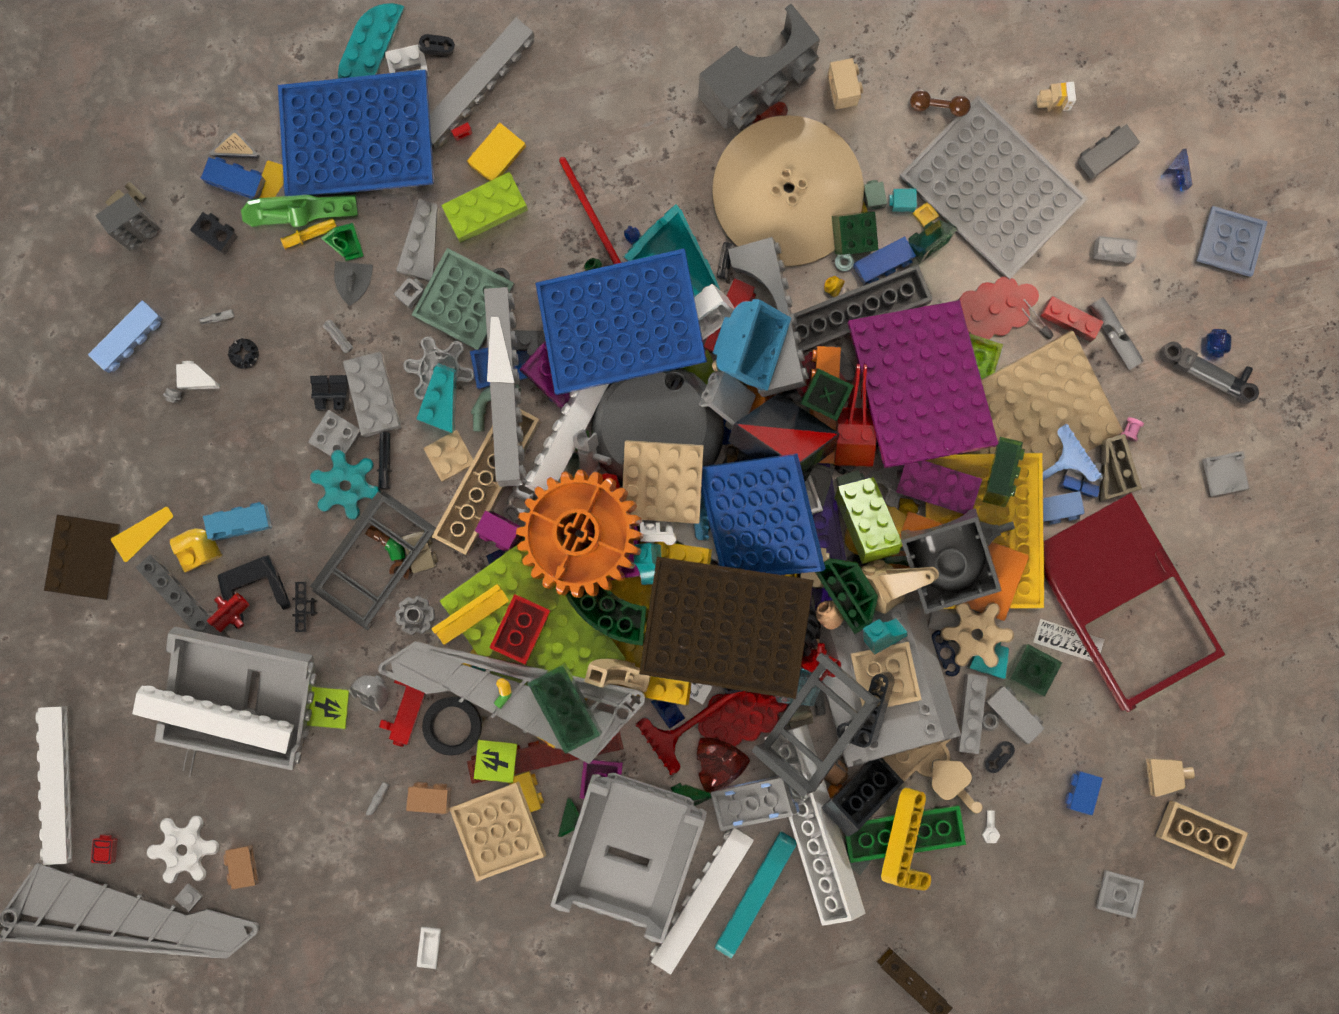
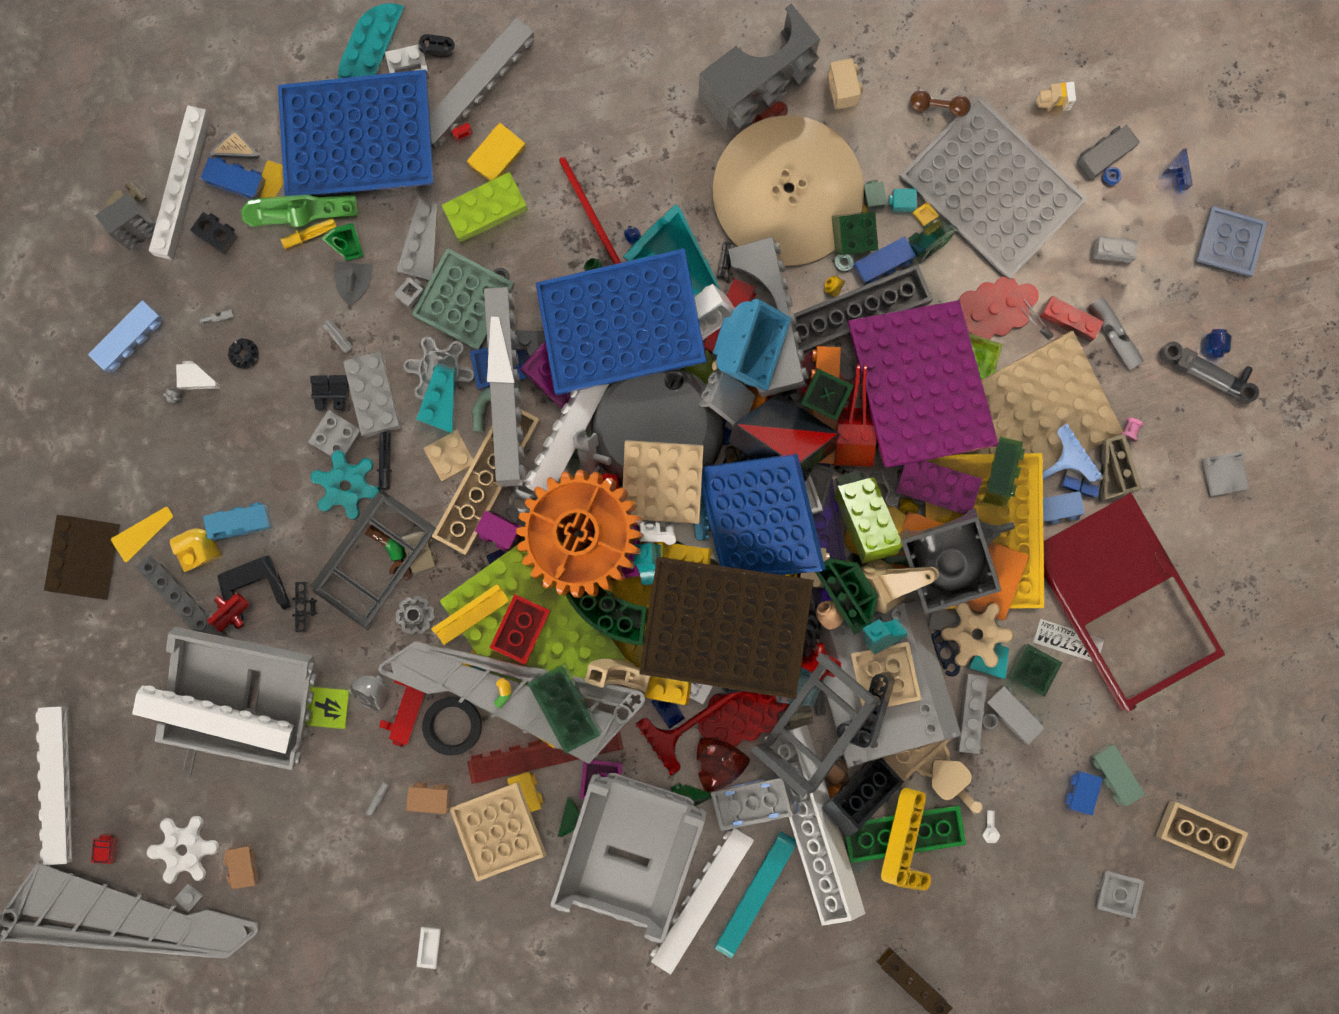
(180, 182): none -> white brick
(495, 761): lime tile -> none
(1002, 759): black beam -> none
(1107, 175): none -> blue plate
(1117, 775): none -> sand green brick
(1167, 776): tan torso -> none

